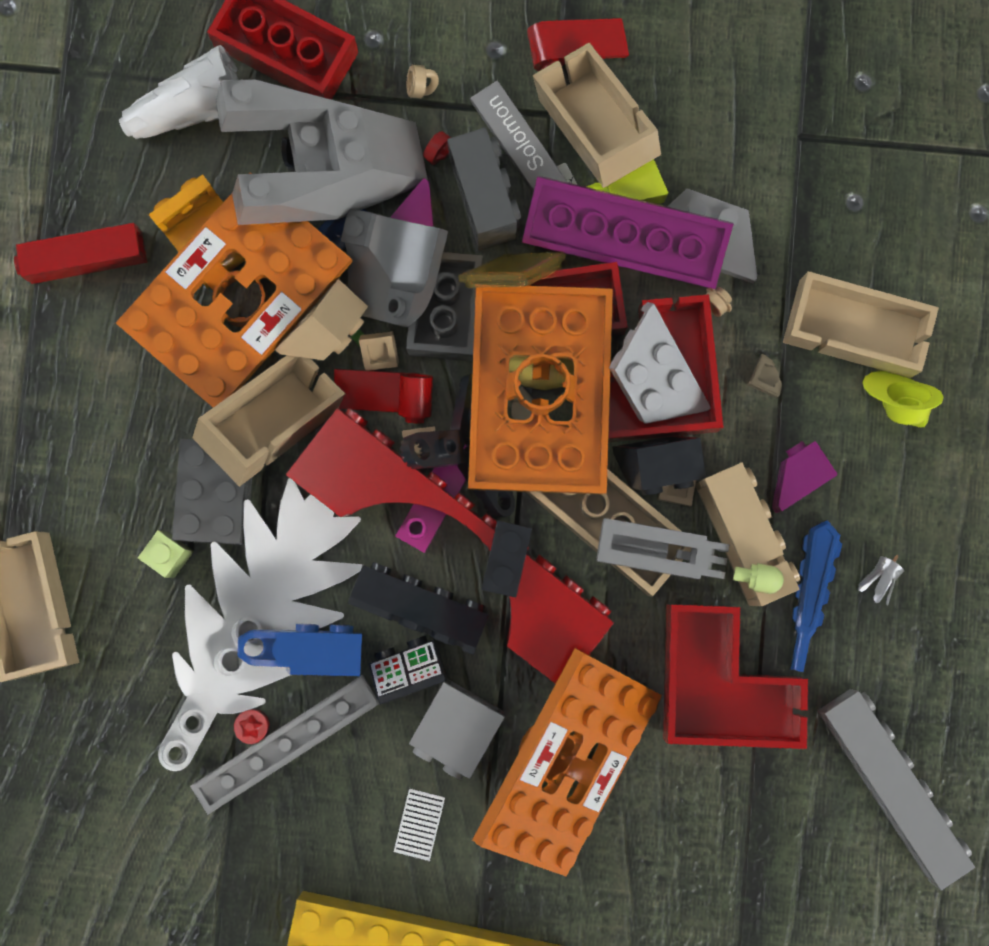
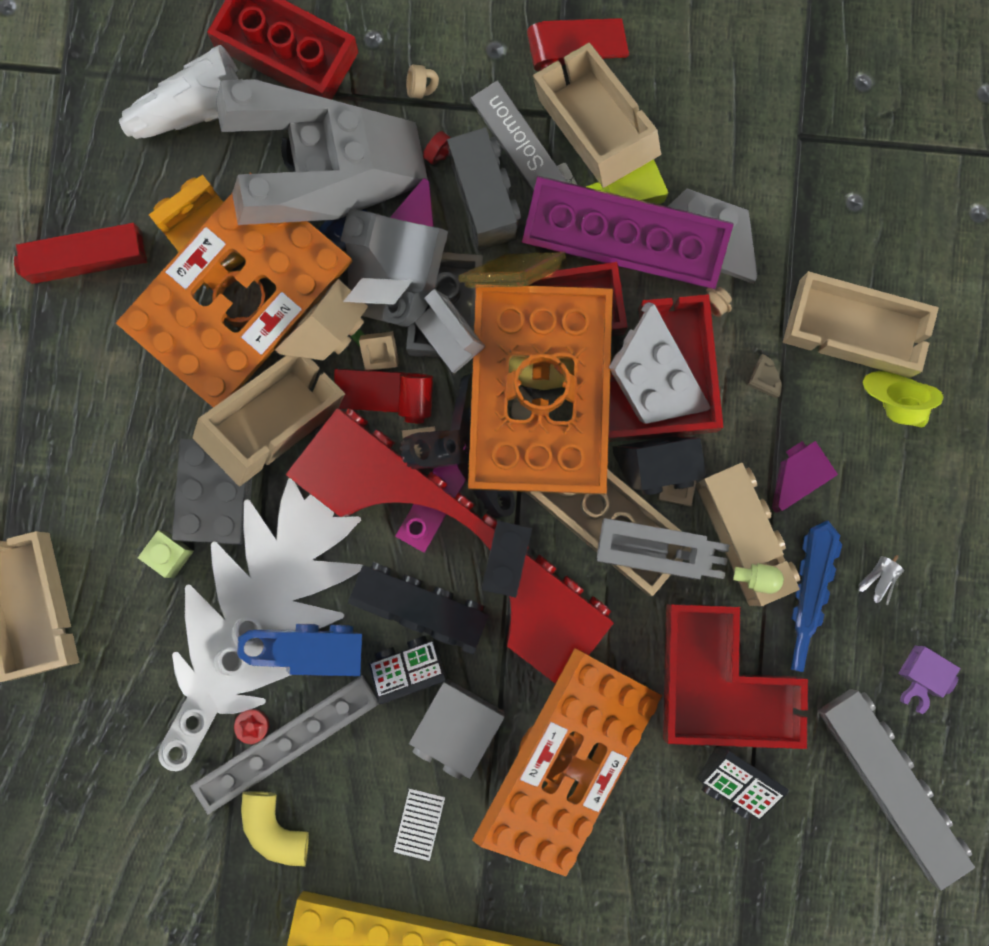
(267, 835): none -> light yellow cylinder
(378, 291): none -> white sticker
(448, 331): none -> light grey panel
(740, 783): none -> slope
(928, 674): none -> medium lavender brick

